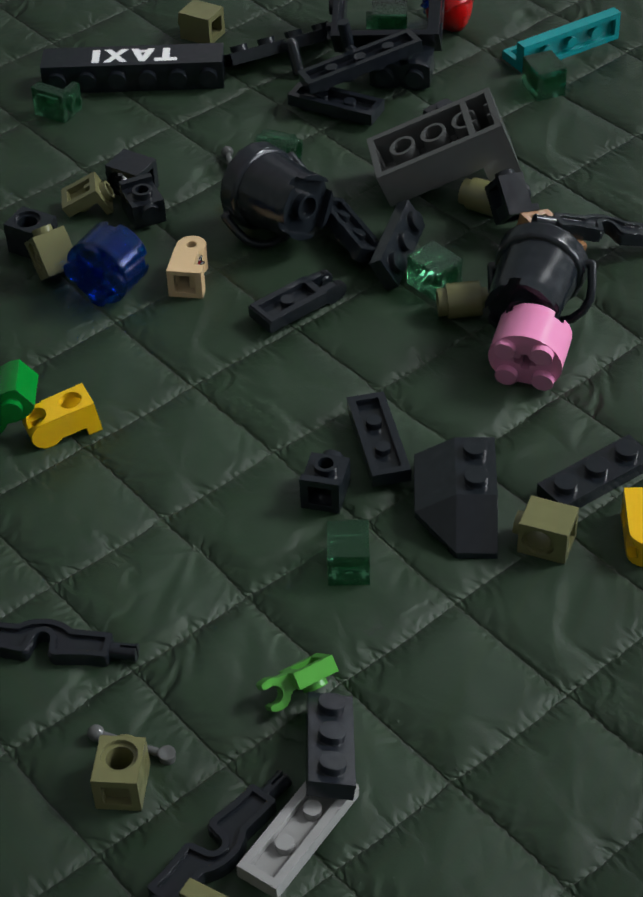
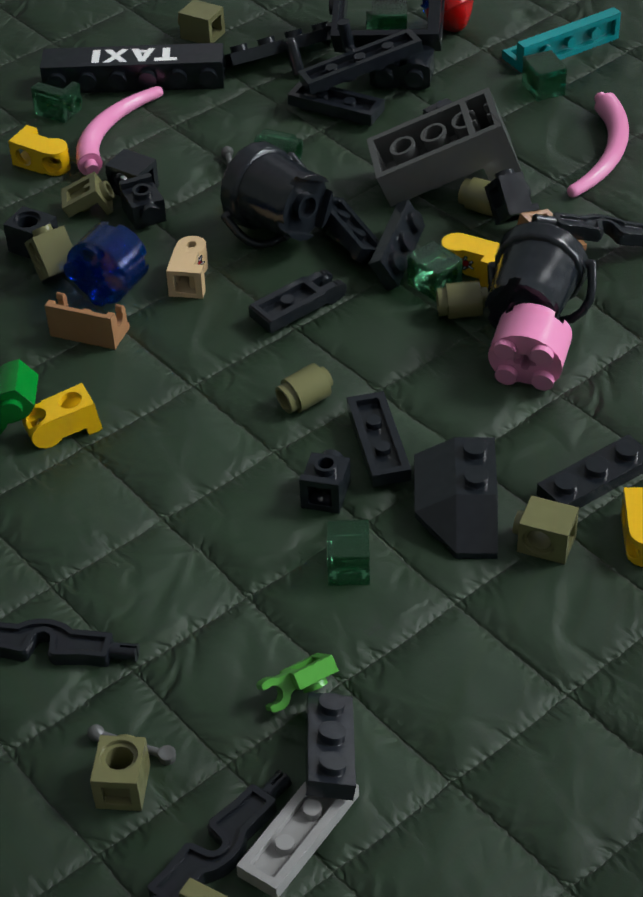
(40, 153): none -> yellow leg
(84, 325): none -> medium nougat hinge
(88, 145): none -> bright pink animal
(304, 388): none -> olive brick
(475, 254): none -> yellow leg
(617, 125): none -> bright pink animal

